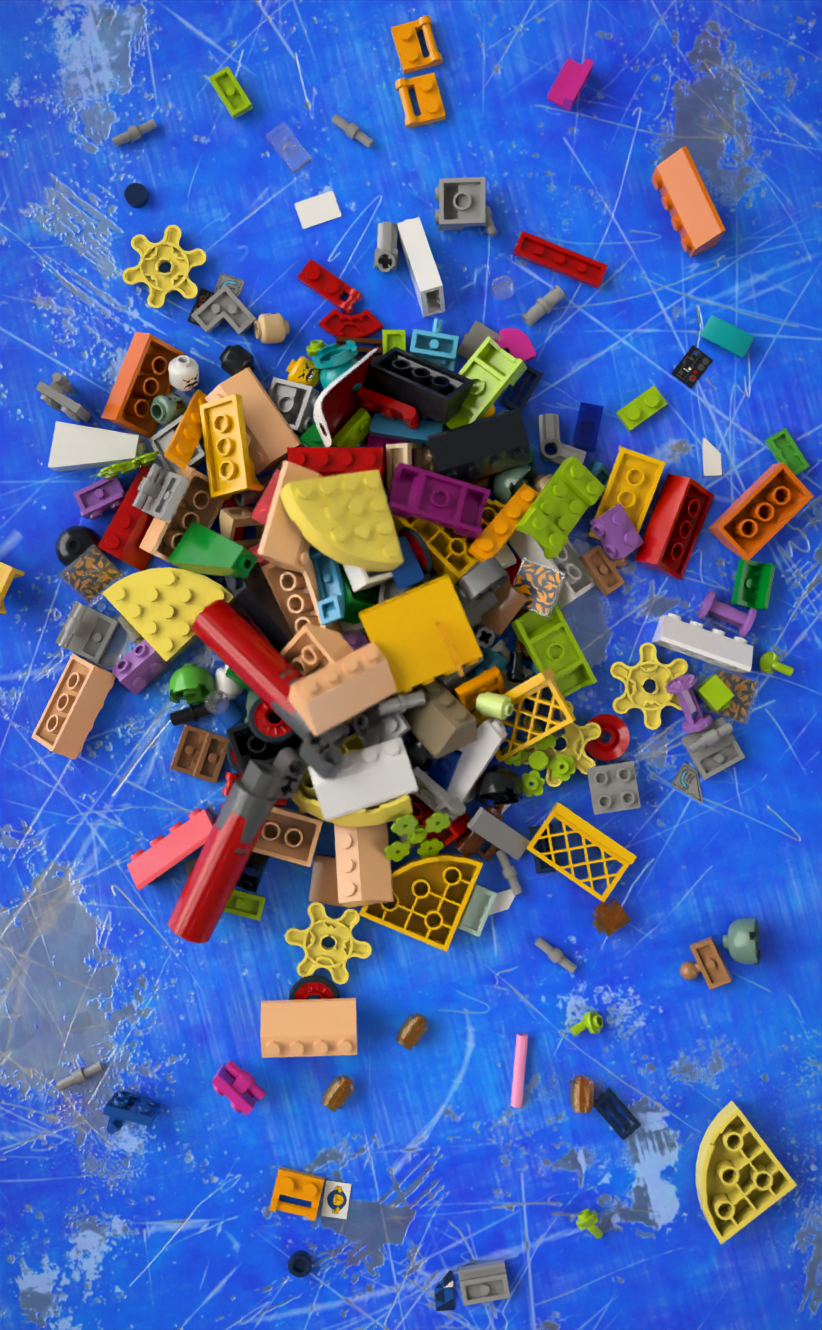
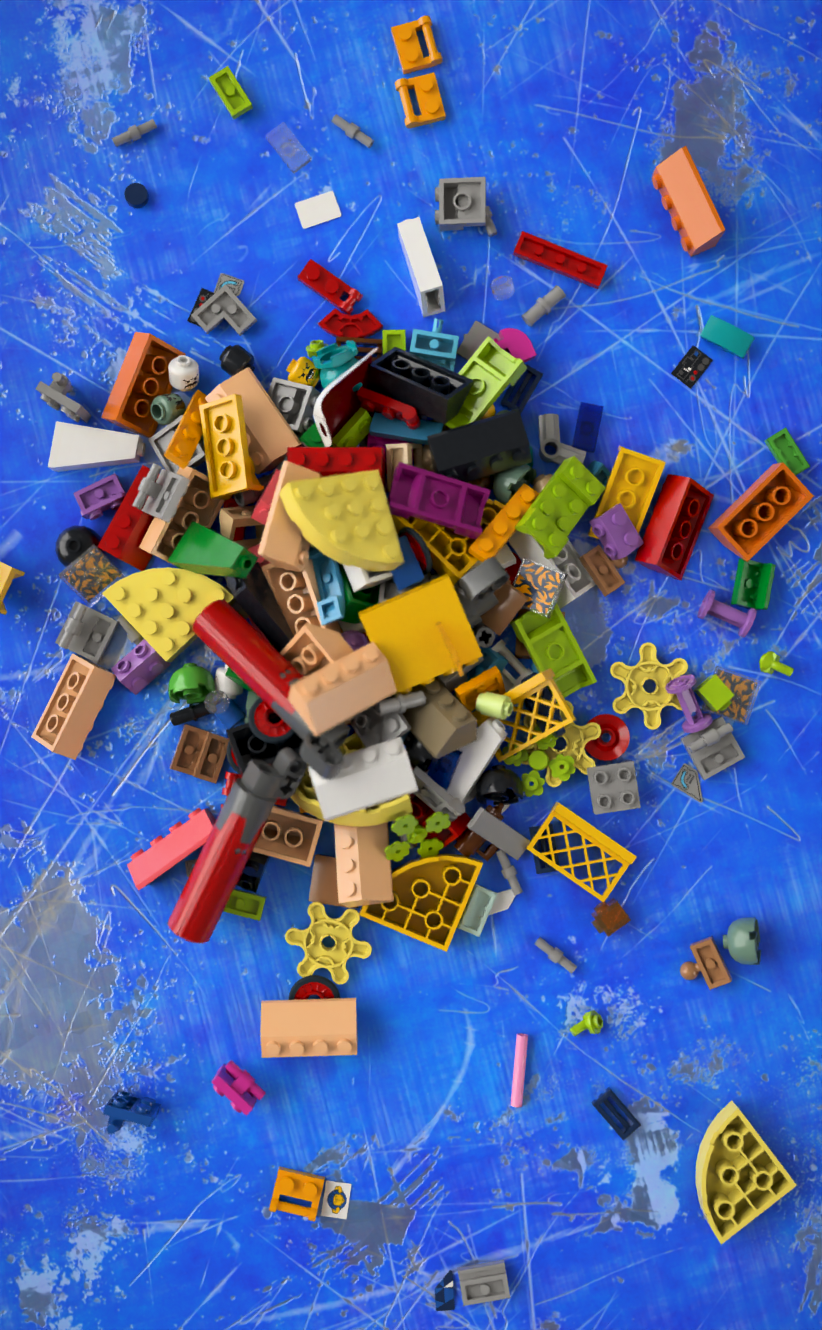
(80, 1076): light grey bar -> none
(129, 466): lime plant -> none
(155, 254): light yellow plate -> none
(271, 328): tan head -> none
(300, 1263): dark blue tile -> none
(337, 1092): clear orange brick -> none
(386, 252): light grey piece -> none
(412, 1031): clear orange brick -> none
(515, 671): black pin -> none
(570, 83): dark pink panel -> none
(581, 1094): clear orange brick -> none
(587, 1220): lime plate -> none
(641, 408): lime plate -> none
(703, 644): white slope -> none
(711, 459): white sticker -> none

